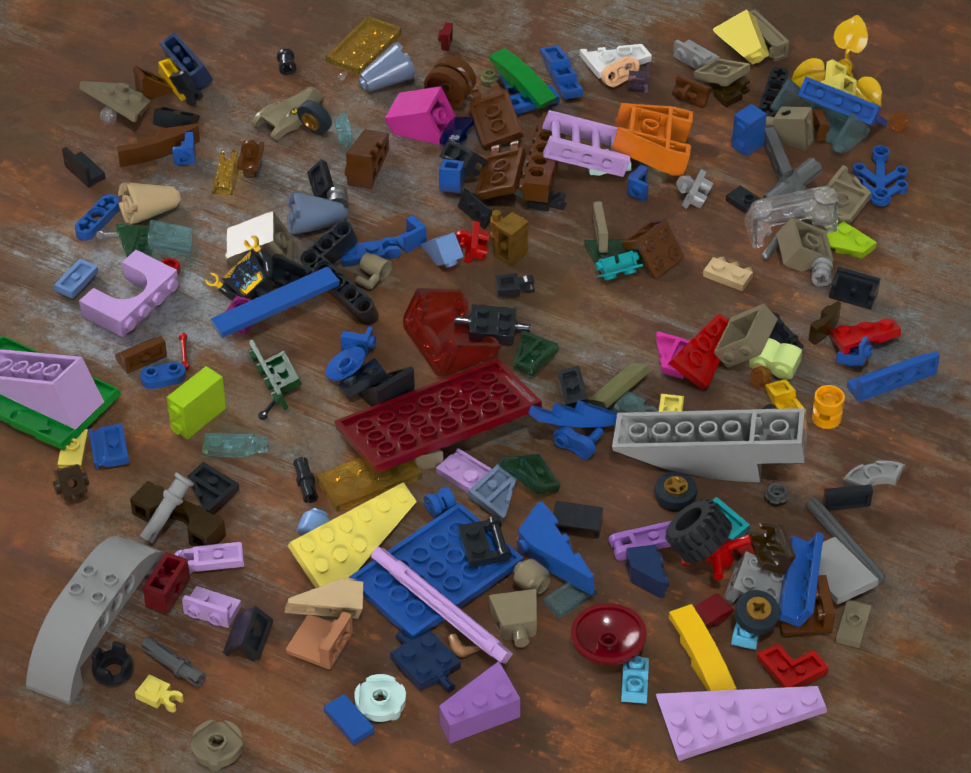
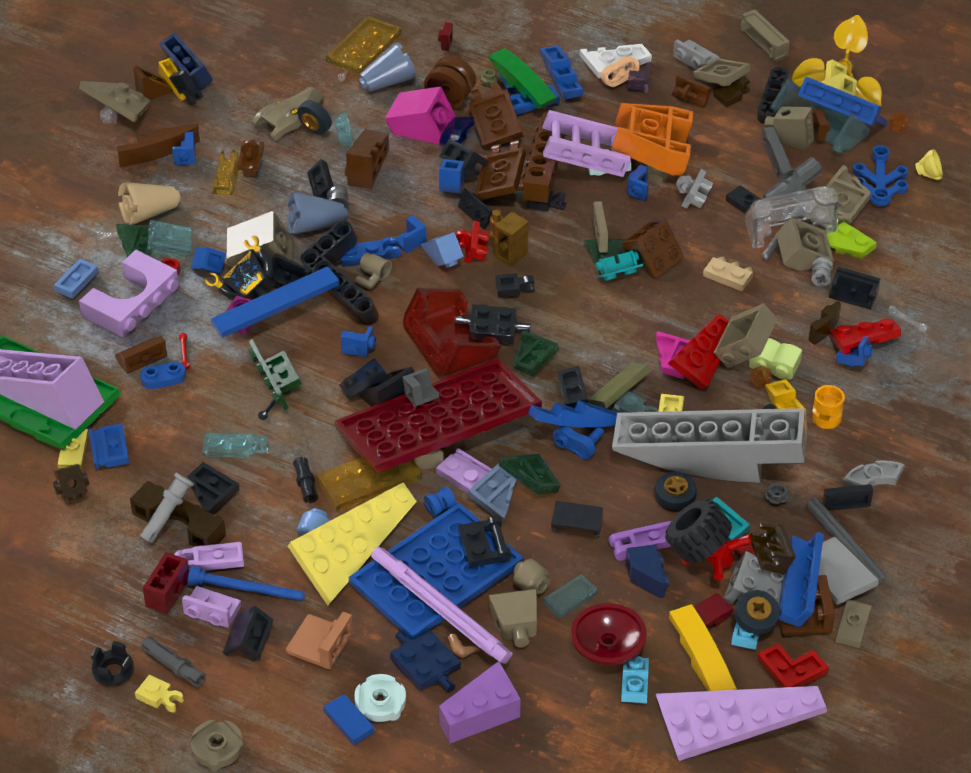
(83, 167): black panel -> none
(85, 613): light grey slope -> none
(87, 226): blue beam -> none
(172, 117): black slope -> none
(196, 402): lime brick -> none
(200, 577): none -> blue piece
(208, 260): none -> blue panel
(287, 65): black bush -> none
(329, 600): tan slope -> none
(345, 363): blue dish -> none
(419, 387): none -> dark grey panel
(544, 543): blue wedge -> none
(744, 36): light yellow slope -> none
(748, 130): blue brick -> none
(783, 334): black hinge -> none
(892, 310): none -> clear hinge
(894, 376): blue fence -> none
(930, 165): none -> light yellow piece

